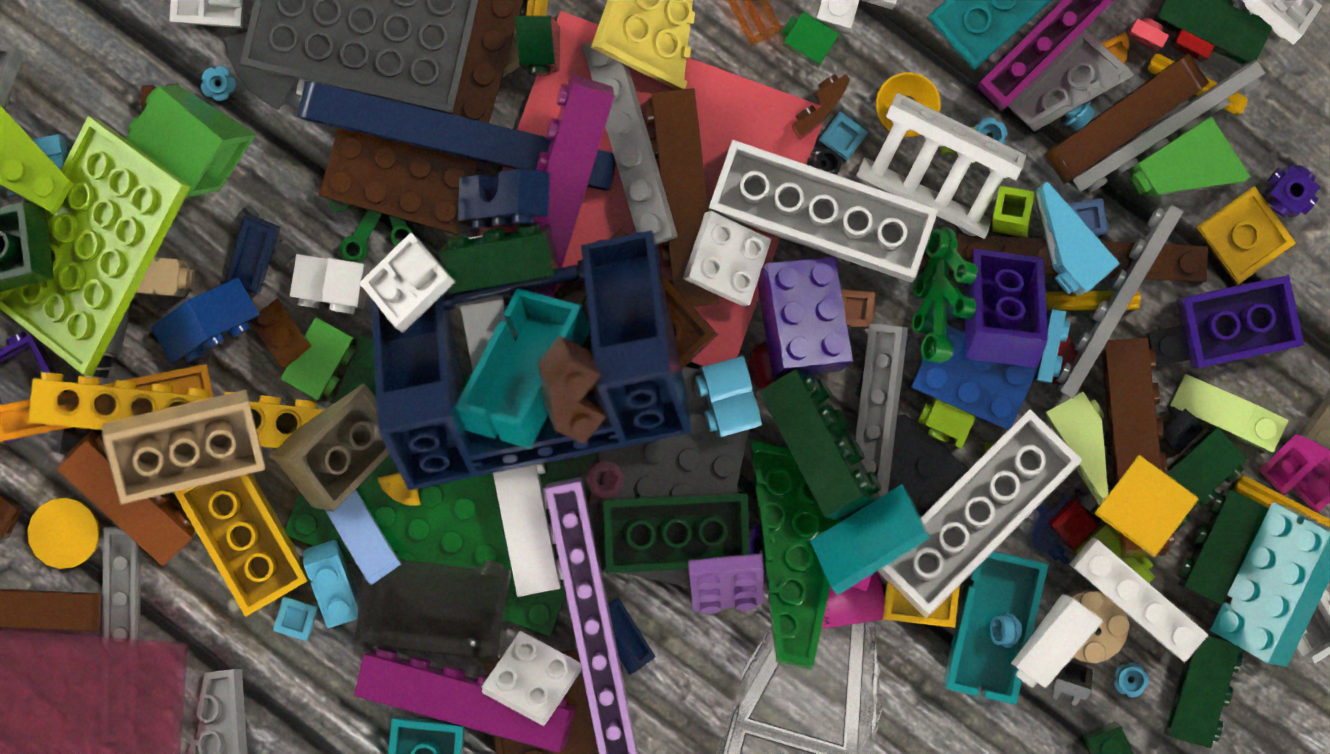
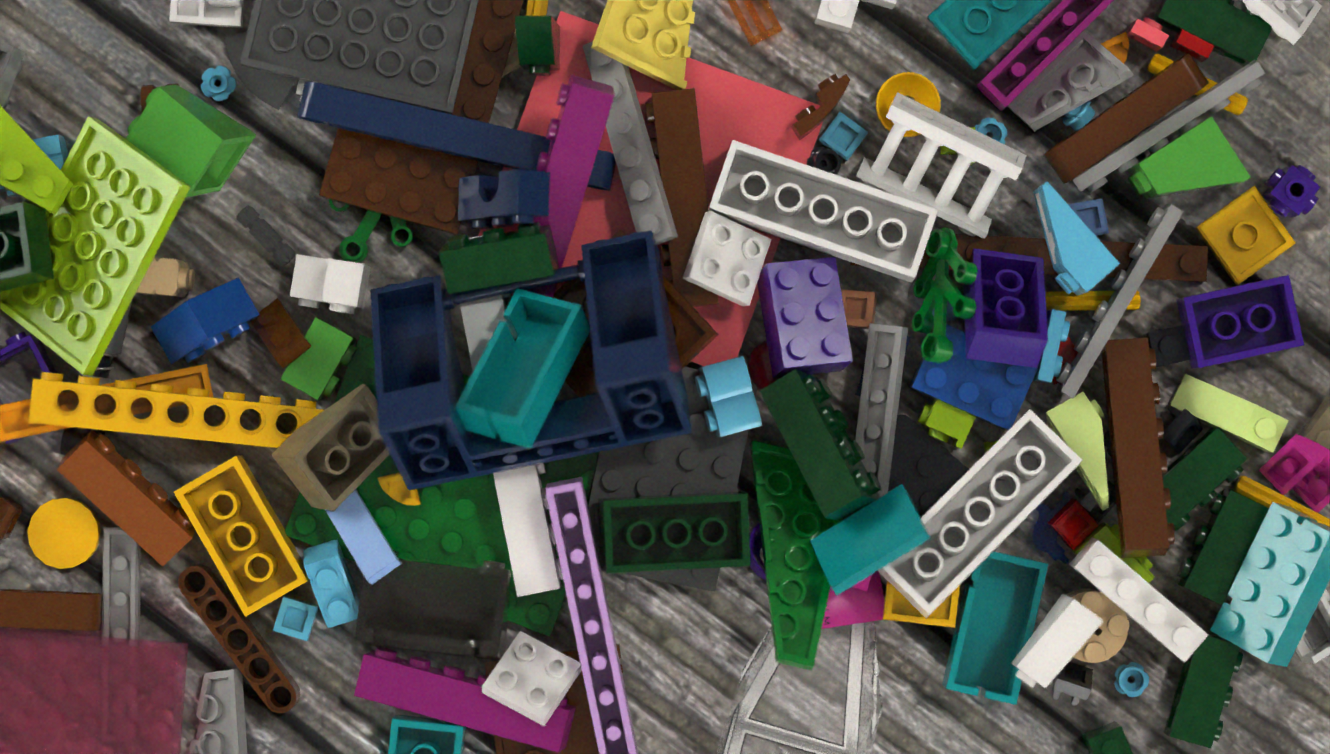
(183, 446): tan brick -> none
(252, 252): dark blue tile -> none
(256, 644): none -> reddish brown beam
(406, 282): white plate -> none
(566, 378): reddish brown brick -> none
(614, 483): clear pink brick -> none
(630, 643): dark blue tile -> none
(726, 583): medium lavender plate -> none
(809, 38): green brick -> none
(1005, 630): medium azure plate -> none
(1013, 211): lime brick -> none
(1146, 506): yellow tile -> none

